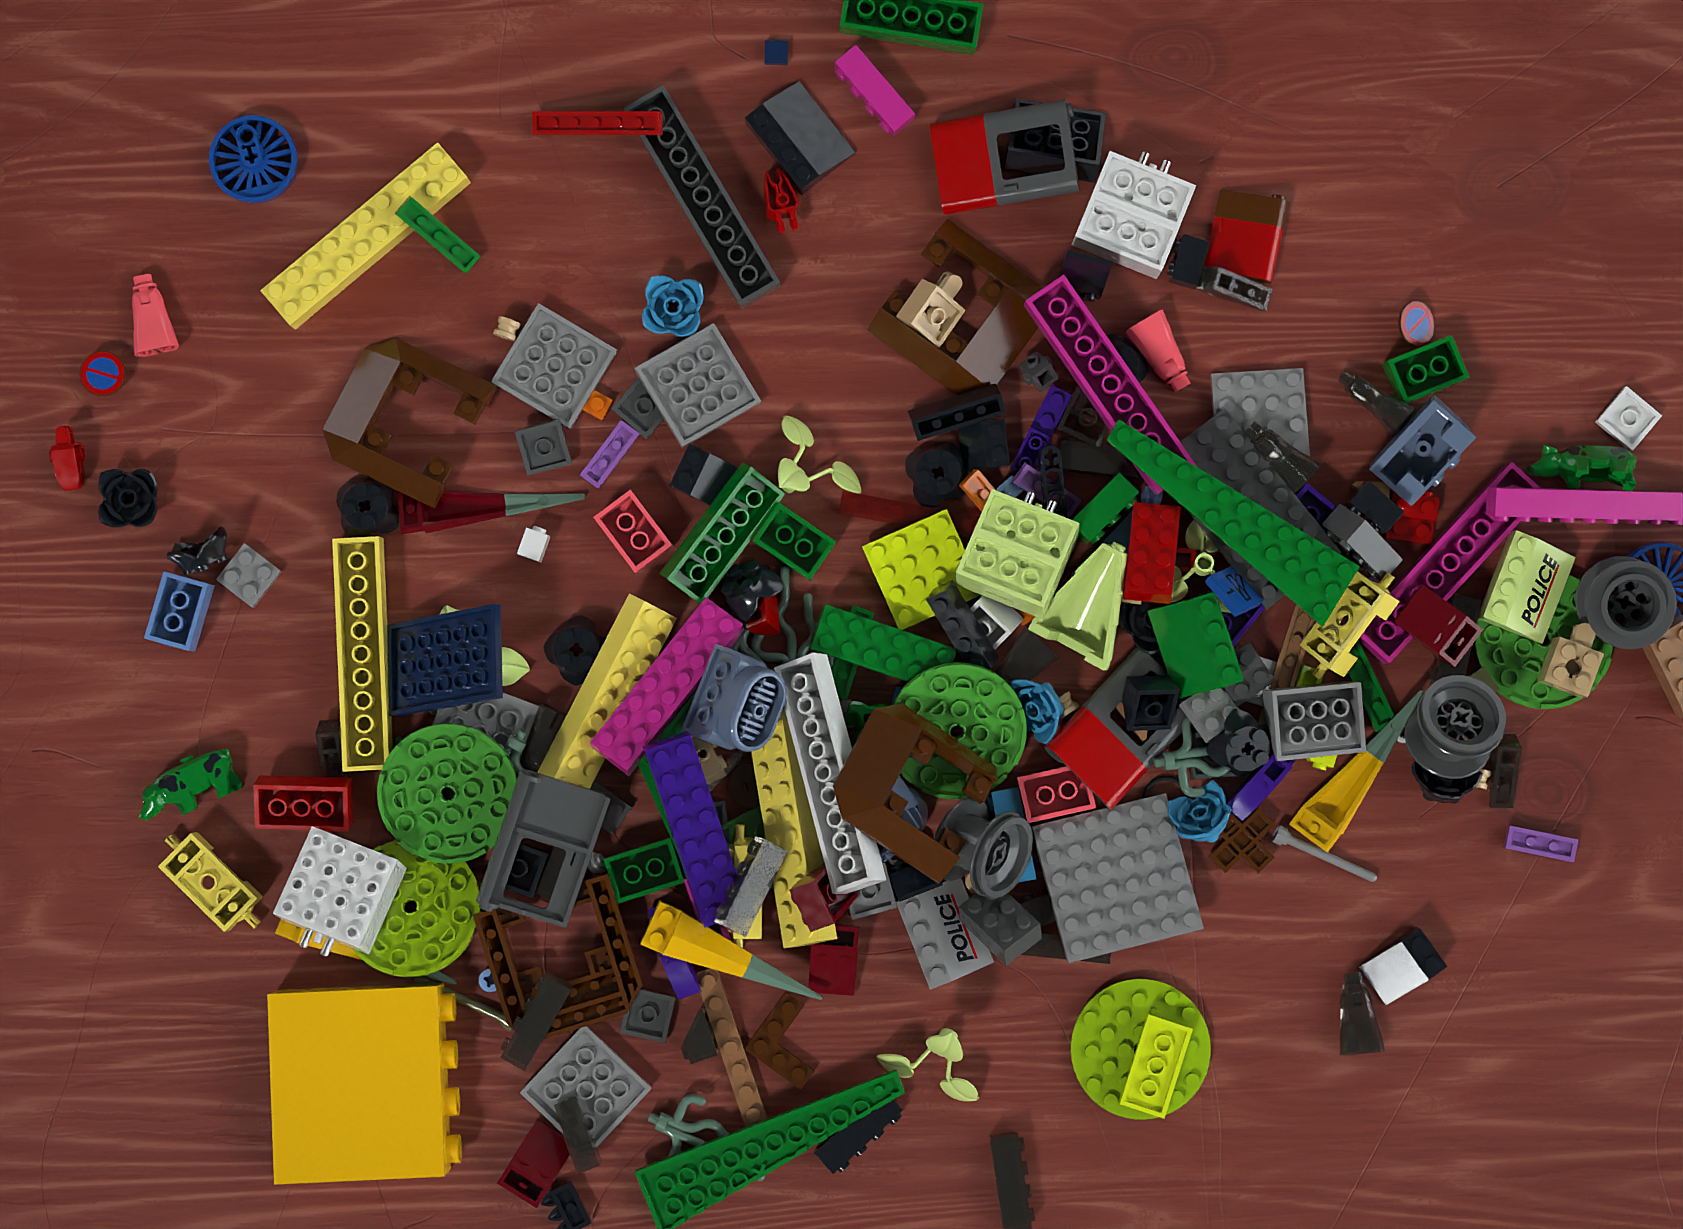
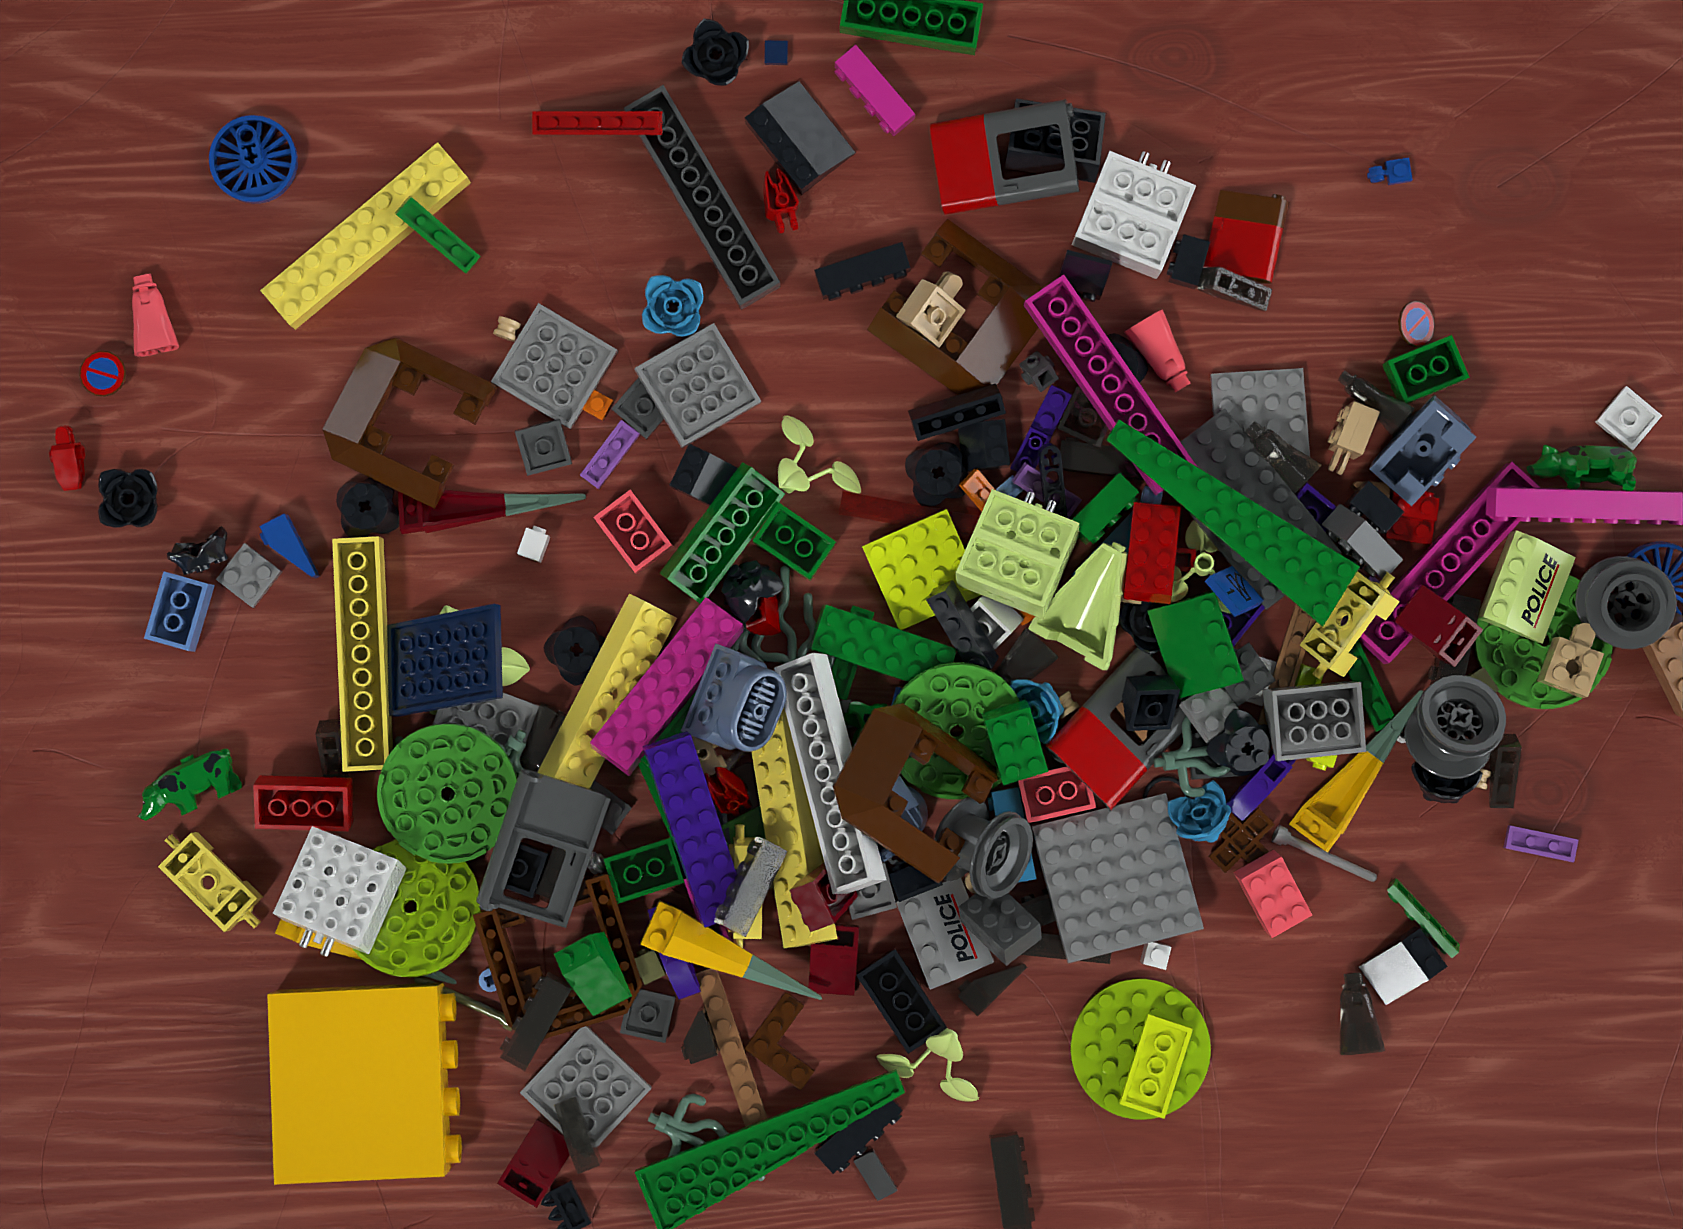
(284, 539): none -> blue slope
(593, 973): none -> green slope
(649, 965): none -> olive brick
(712, 37): none -> black brick
(727, 791): none -> red hinge
(862, 271): none -> black brick
(875, 1175): none -> dark grey slope
(901, 1000): none -> black brick
(986, 988): none -> clear smoke slope
(1014, 742): none -> green brick
(1156, 955): none -> white brick
(1273, 893): none -> coral brick
(1351, 434): none -> tan brick
(1397, 172): none -> blue plate
(1427, 922): none -> green plate

